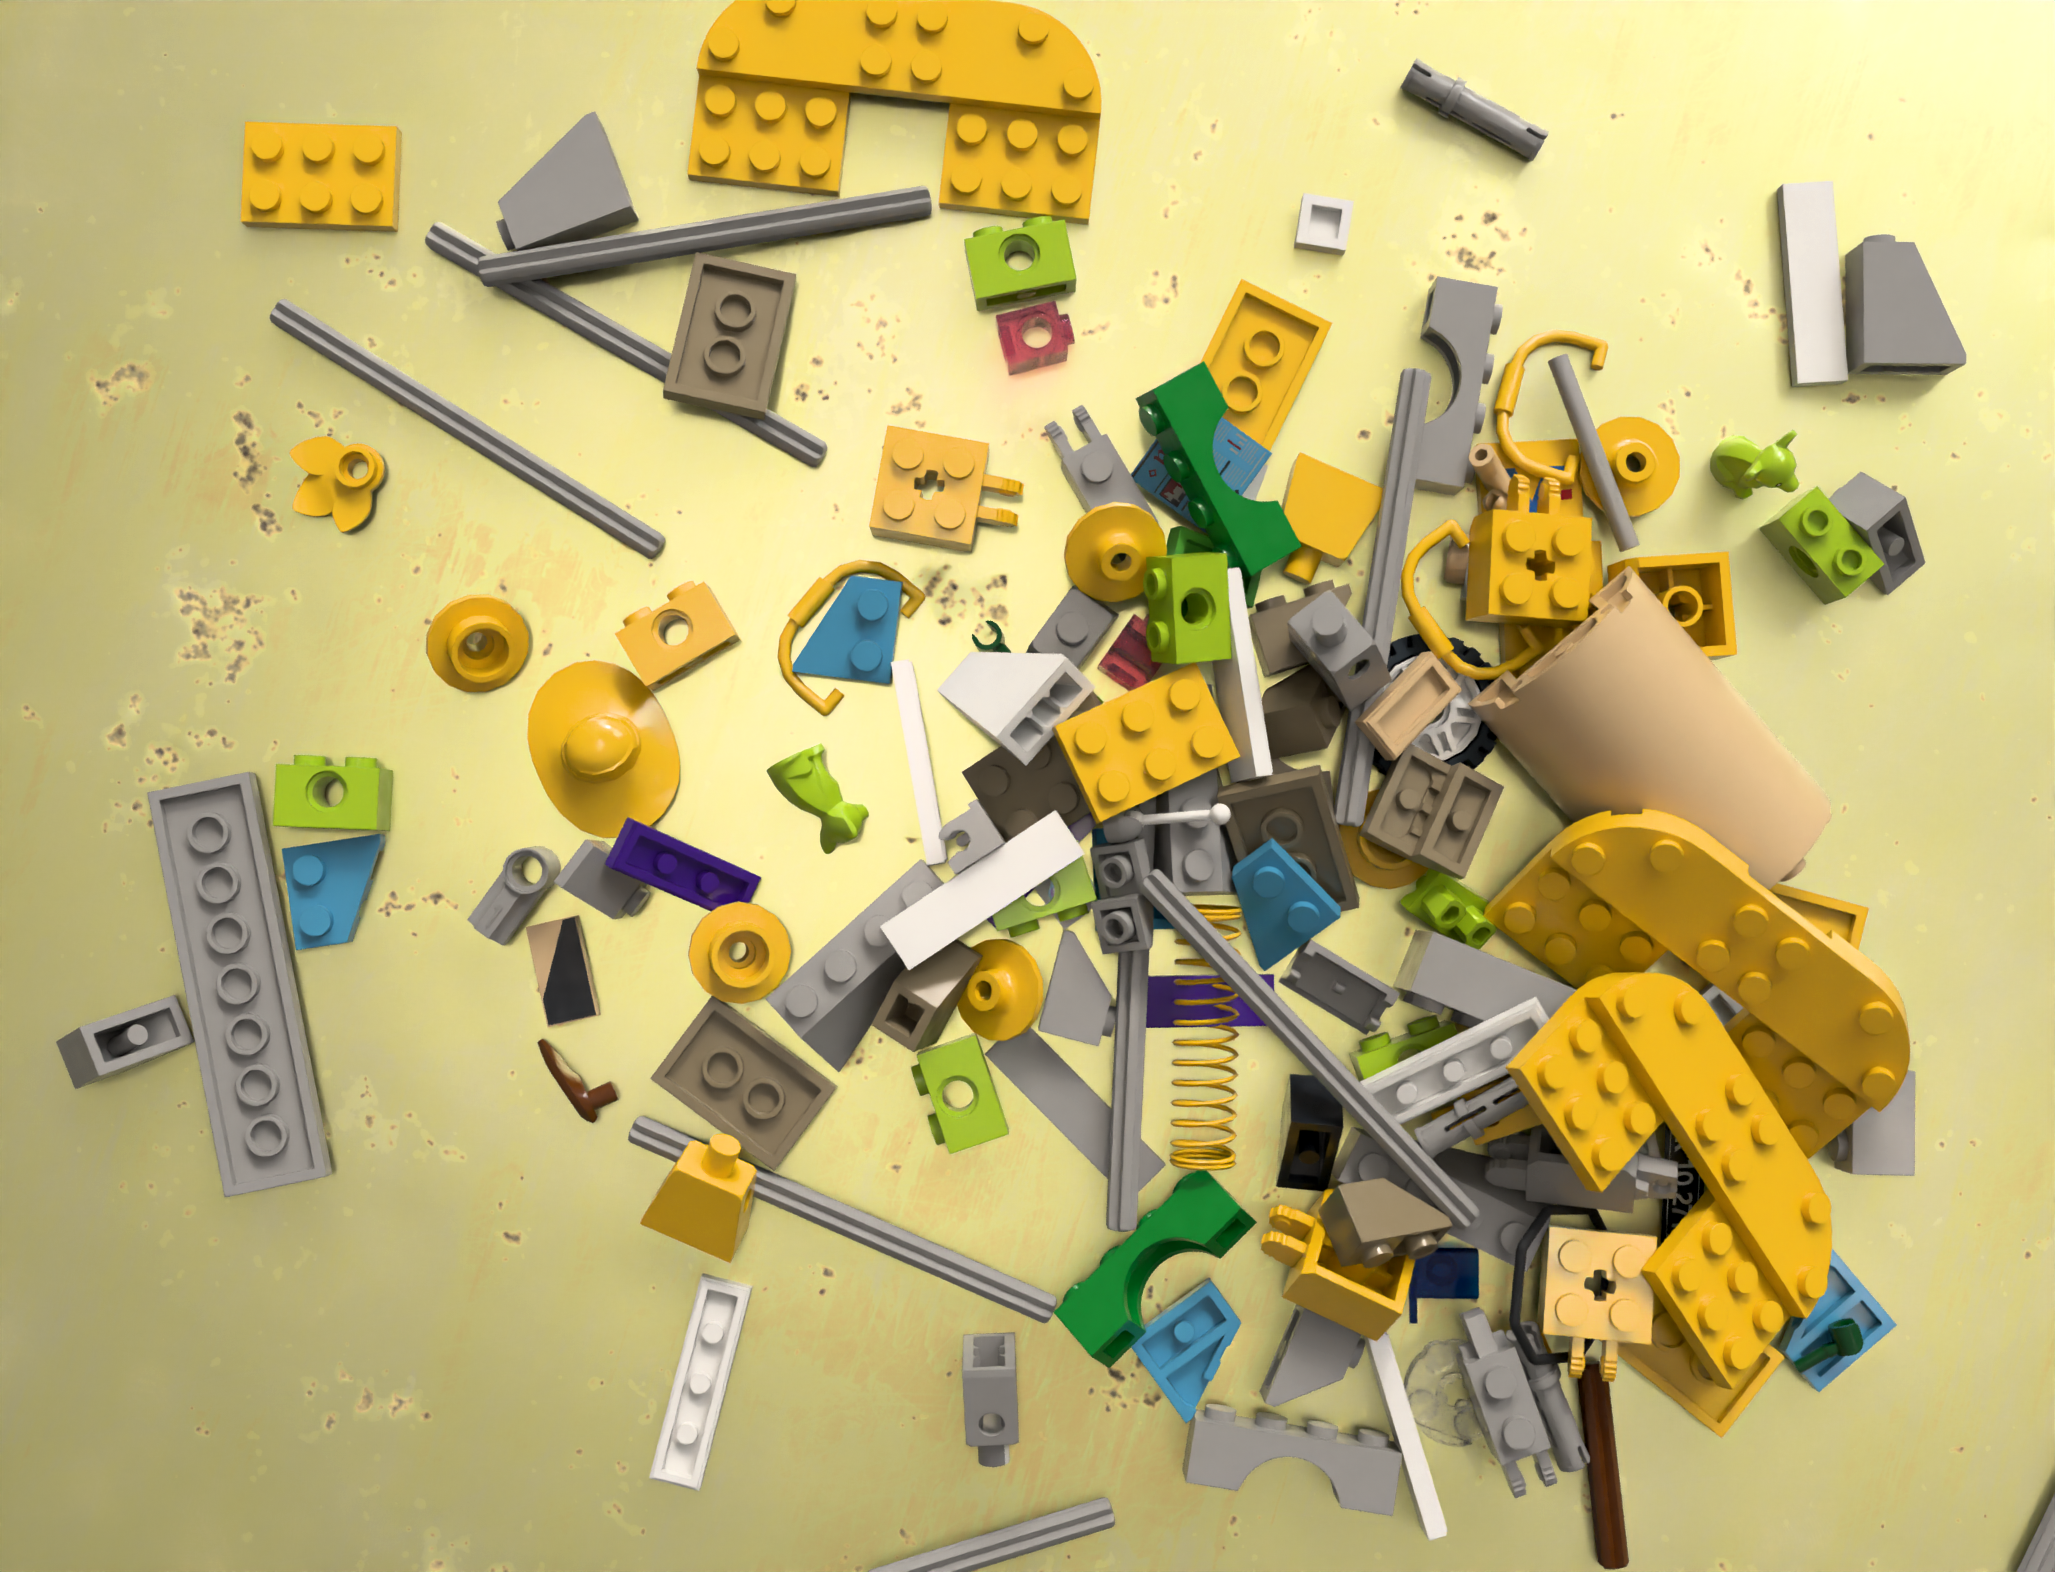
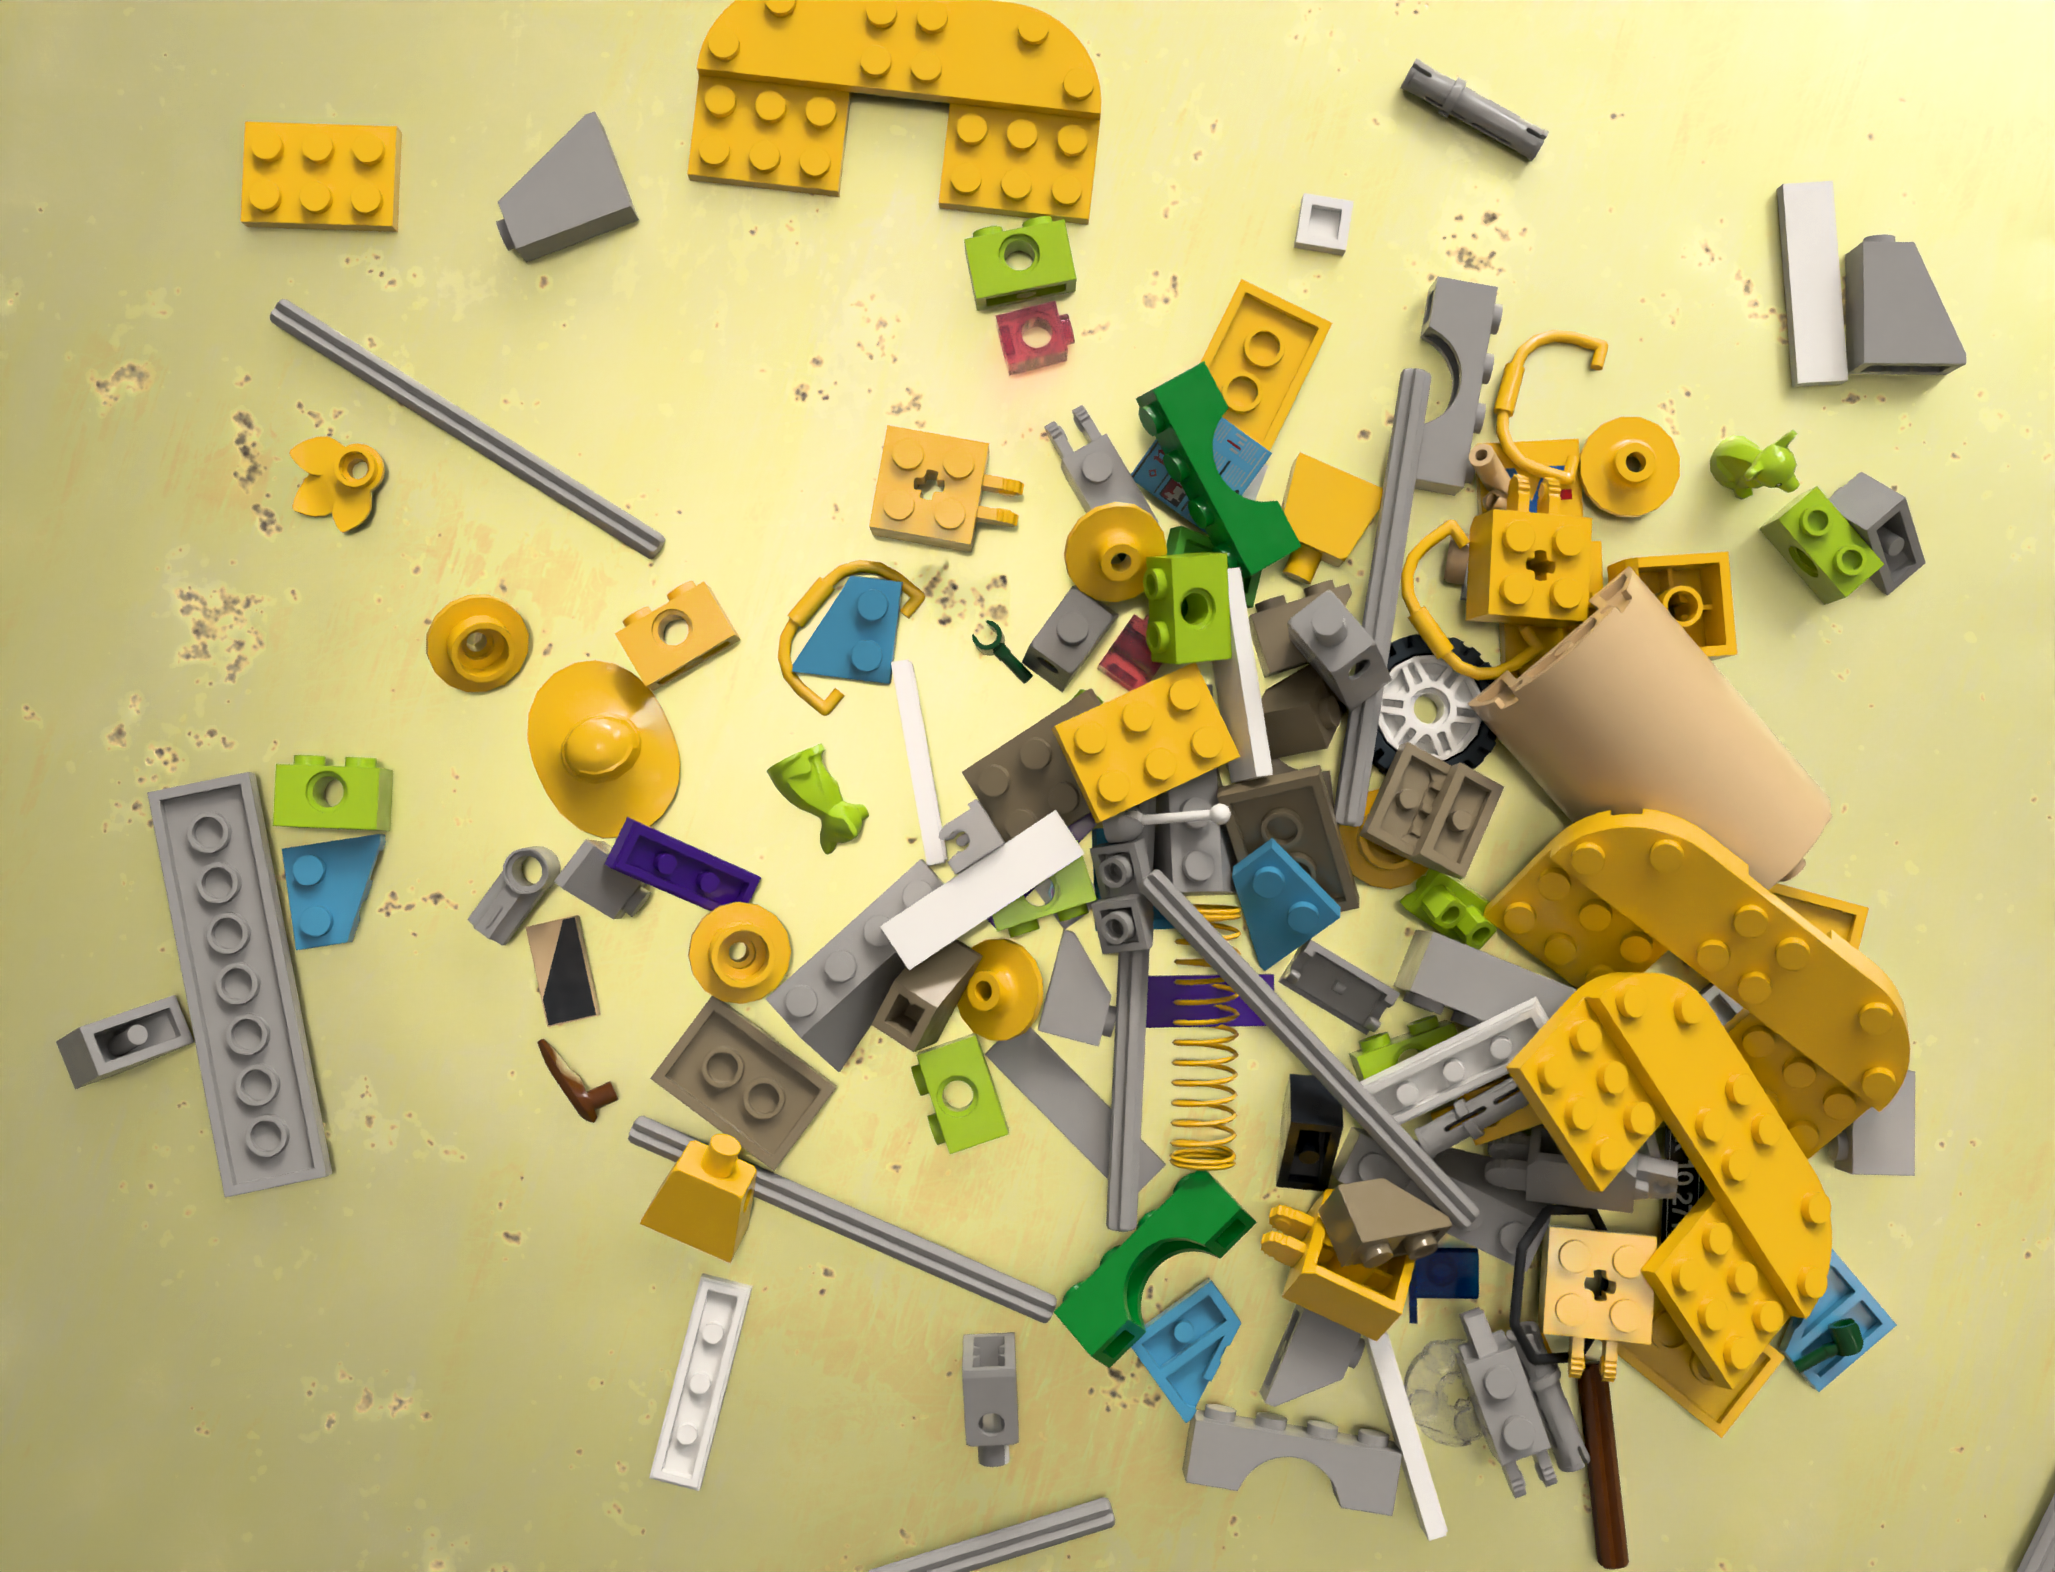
(617, 340): light grey axle -> none
(704, 236): light grey axle -> none
(729, 336): dark tan plate -> none
(1016, 696): white slope -> none
(1408, 705): tan tile -> none
(1593, 452): light grey bar -> none

